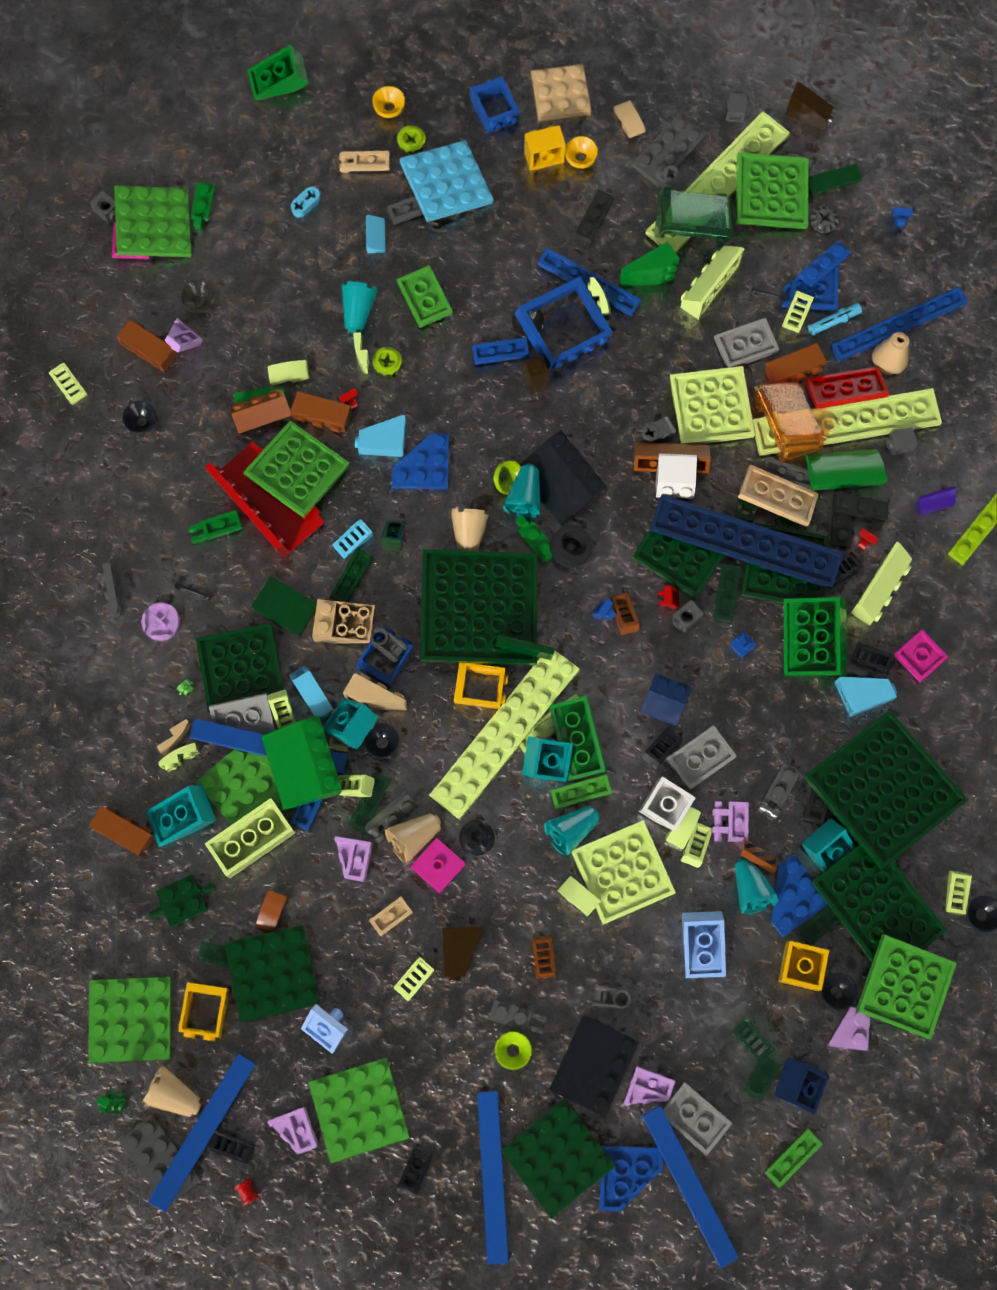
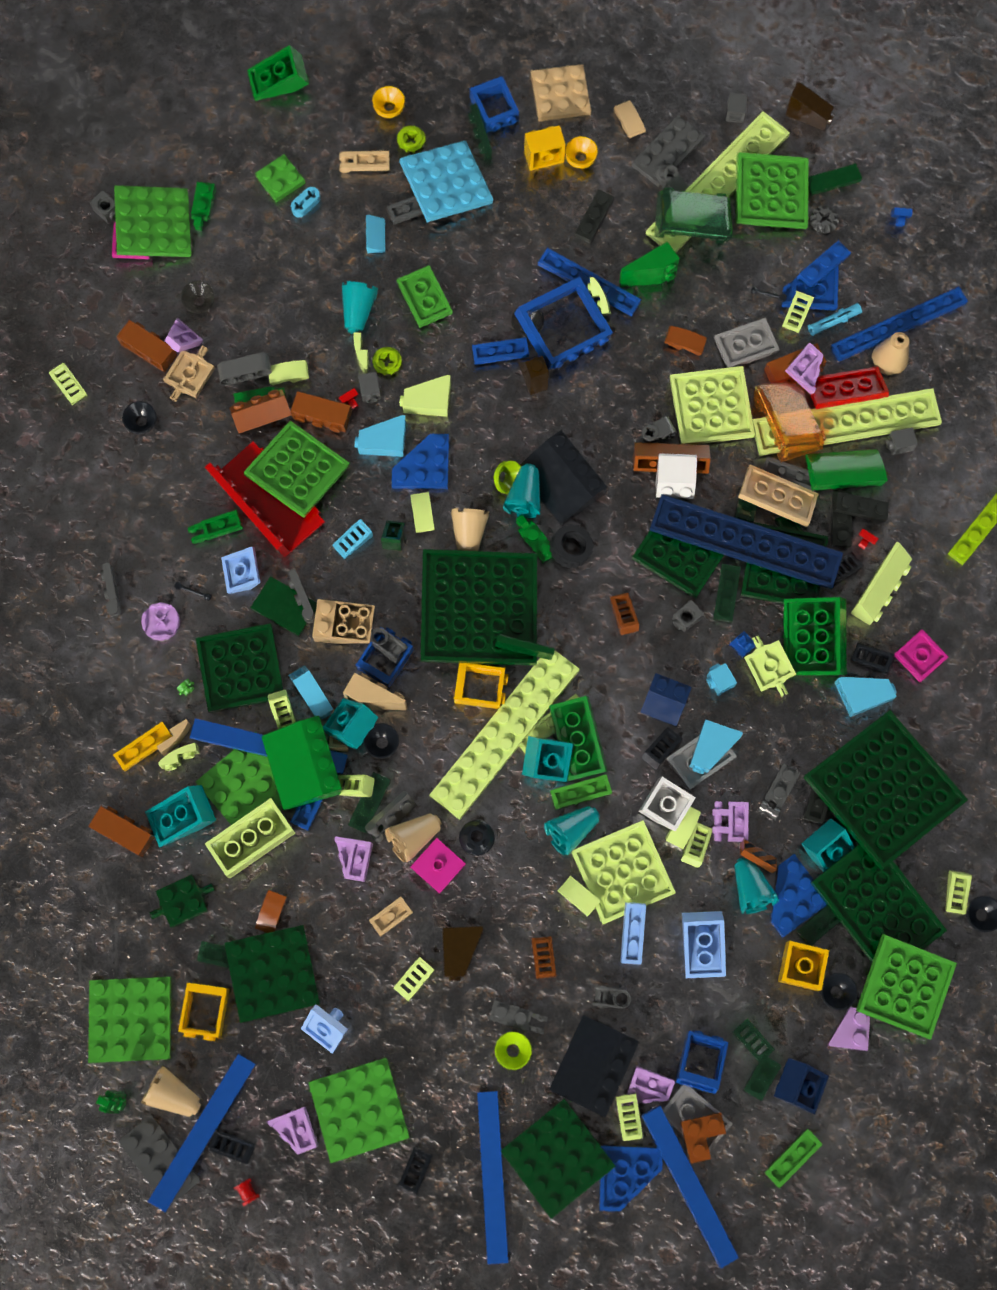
(142, 746): none -> yellow plate
(189, 373): none -> tan plate
(241, 570): none -> light blue slope
(244, 368): none -> dark grey beam
(246, 713): light grey plate -> none
(280, 178): none -> bright green plate
(301, 597): none -> dark grey plate
(352, 576): dark green tile -> none
(369, 387): none -> dark grey brick
(422, 512): none -> yellowish green slope
(428, 397): none -> yellowish green slope
(480, 132): none -> clear green plate
(603, 610): blue tile -> none
(633, 933): none -> light blue plate
(633, 1134): none -> yellowish green slope
(671, 597): red tile -> none
(685, 339): none -> dark orange slope
(696, 1132): none -> dark orange plate
(697, 1081): none -> blue window
(712, 280): yellowish green slope -> none
(712, 745): none -> medium azure slope
(720, 678): none -> medium azure brick
(770, 666): none -> yellowish green plate
(806, 367): none -> lavender wing
(936, 500): dark purple slope -> none

